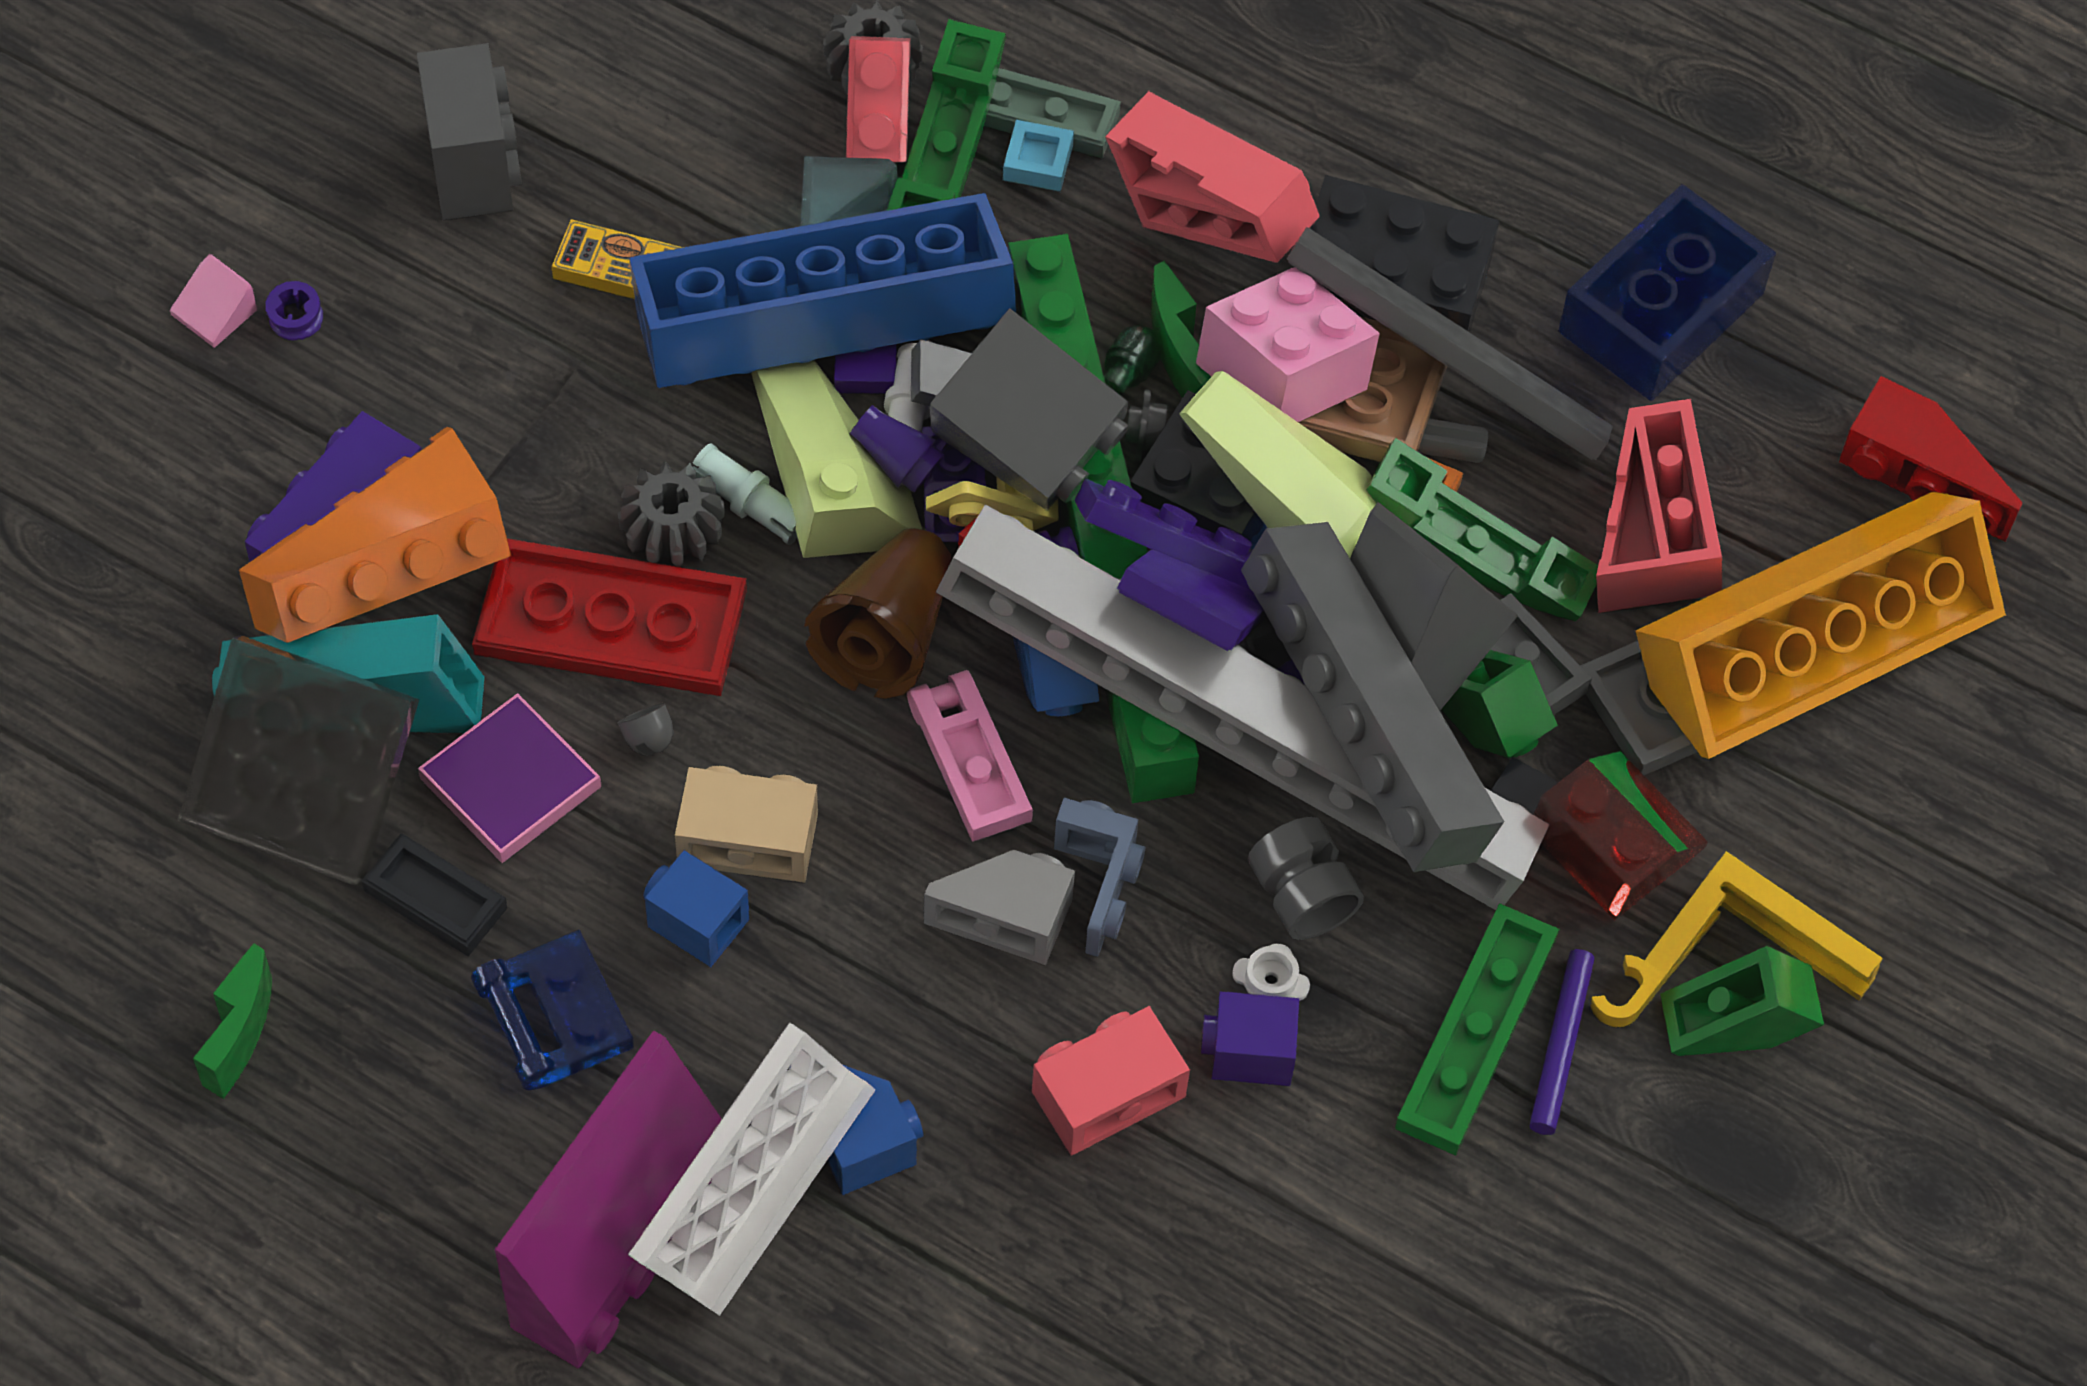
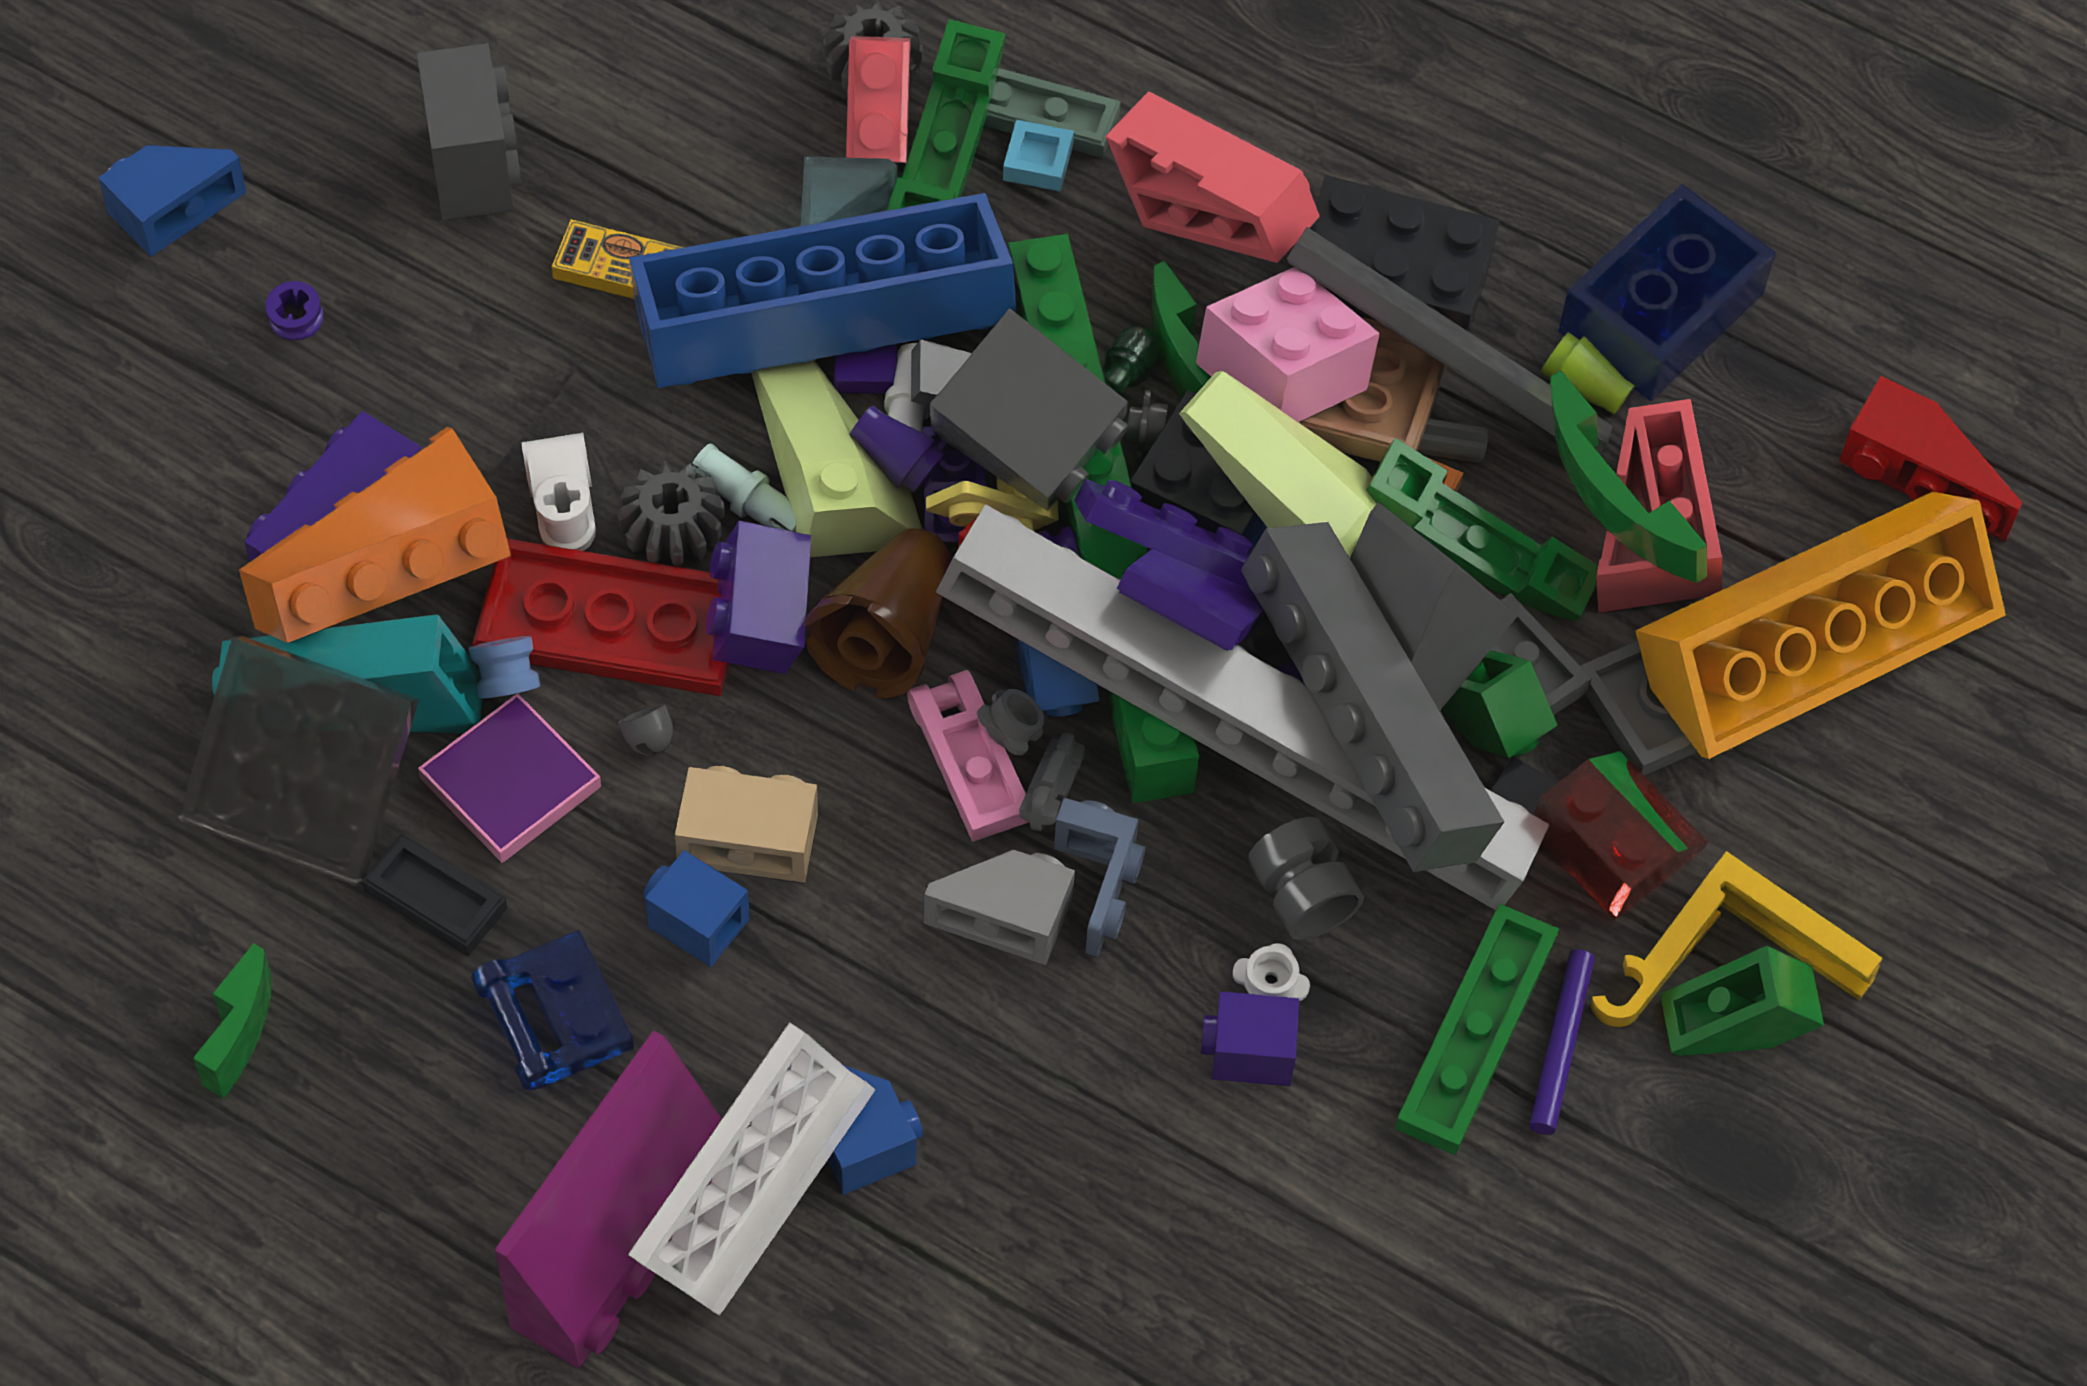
(169, 191): none -> blue slope
(214, 301): bright pink slope -> none
(504, 667): none -> medium blue wheel
(560, 490): none -> white piece
(762, 597): none -> brick
(1012, 720): none -> dark grey plate
(1052, 781): none -> dark grey axle
(1109, 1079): coral brick -> none
(1589, 373): none -> lime cone
(1657, 536): none -> green slope

